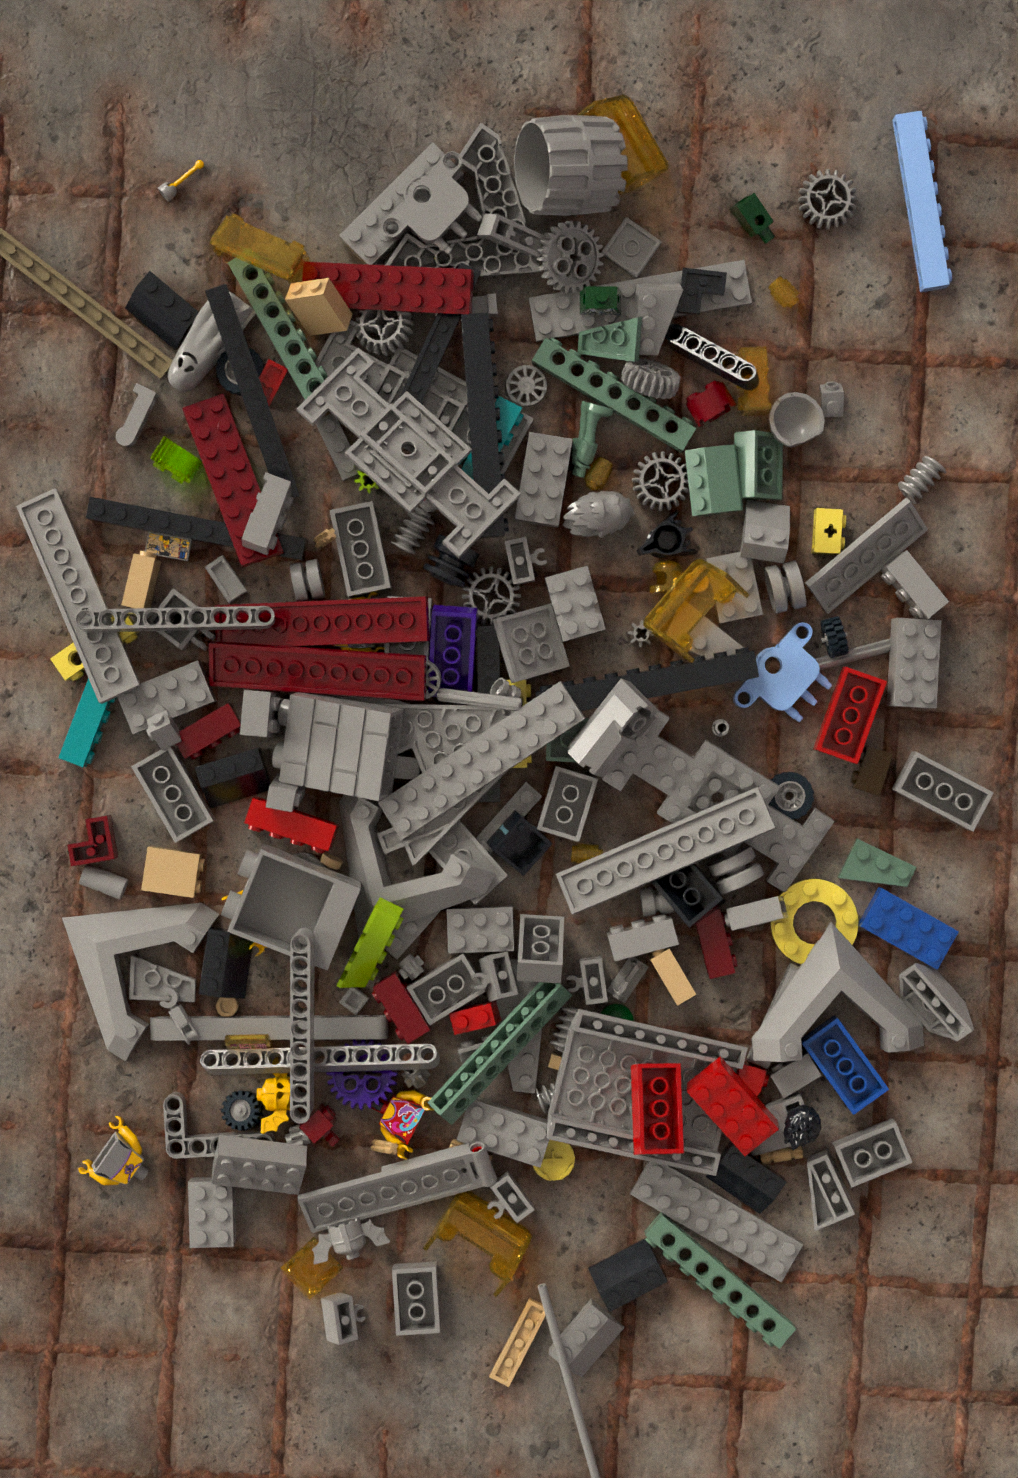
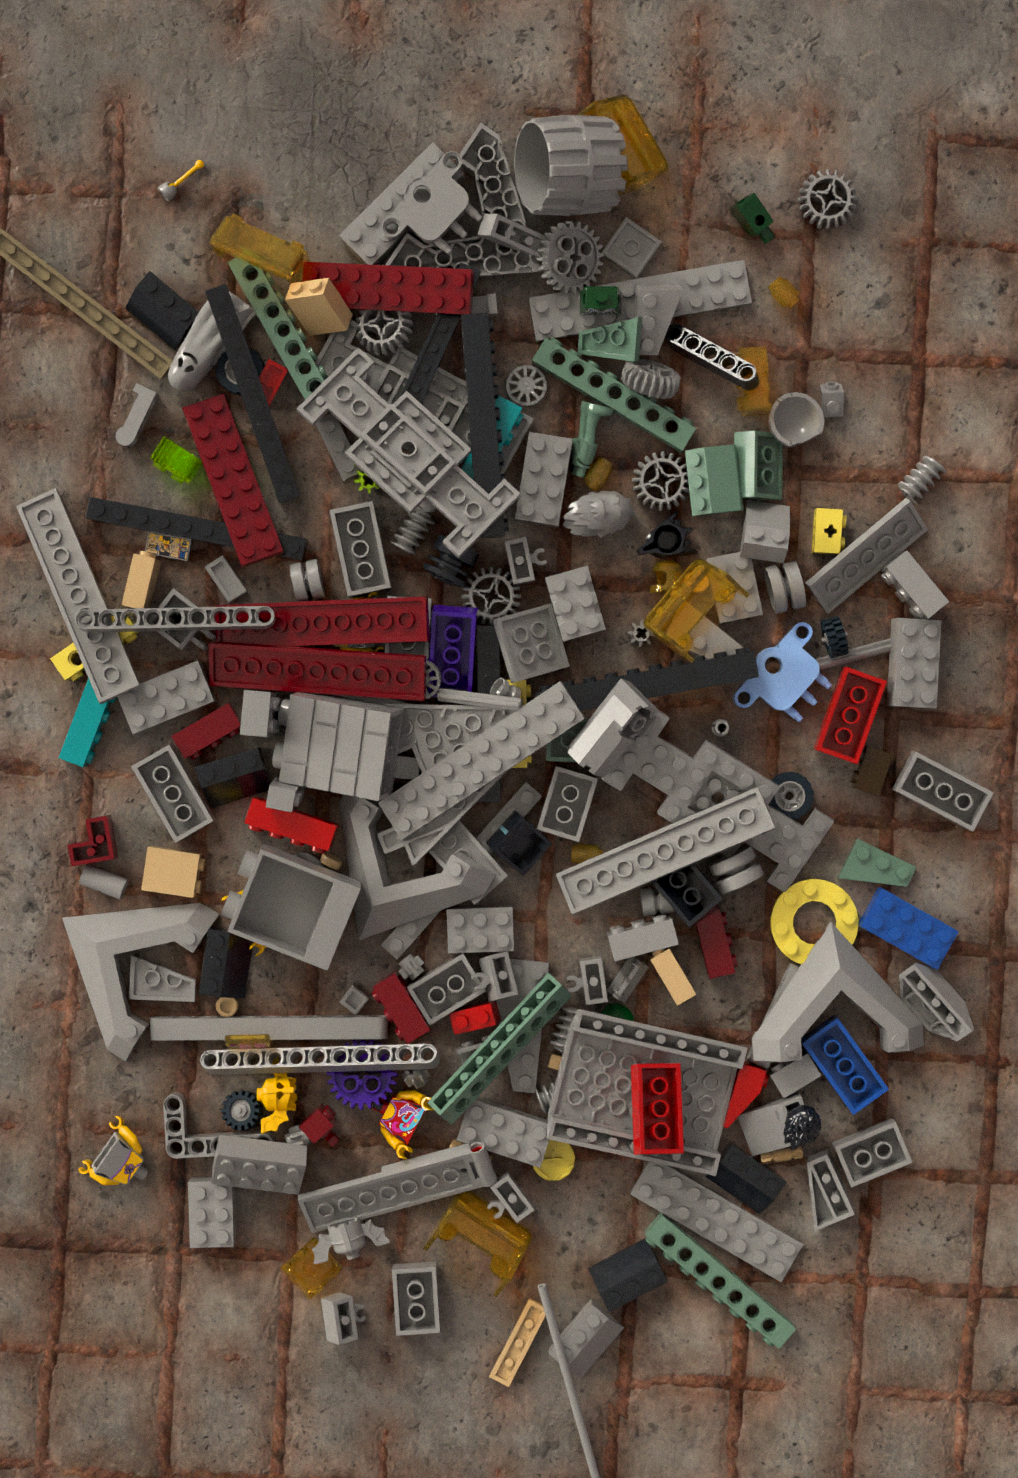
(163, 730): light grey brick -> none
(179, 1015): light grey piece -> none
(268, 514): light grey wedge -> none
(304, 1016): light grey beam -> none
(324, 538): tan axle -> none
(371, 944): lime wedge -> none
(384, 1146): tan axle -> none
(540, 948): light grey brick -> none
(696, 282): black plate -> none
(711, 403): dark red brick -> none
(732, 1106): red brick -> none
(756, 913): light grey window -> none
(921, 201): light blue brick -> none

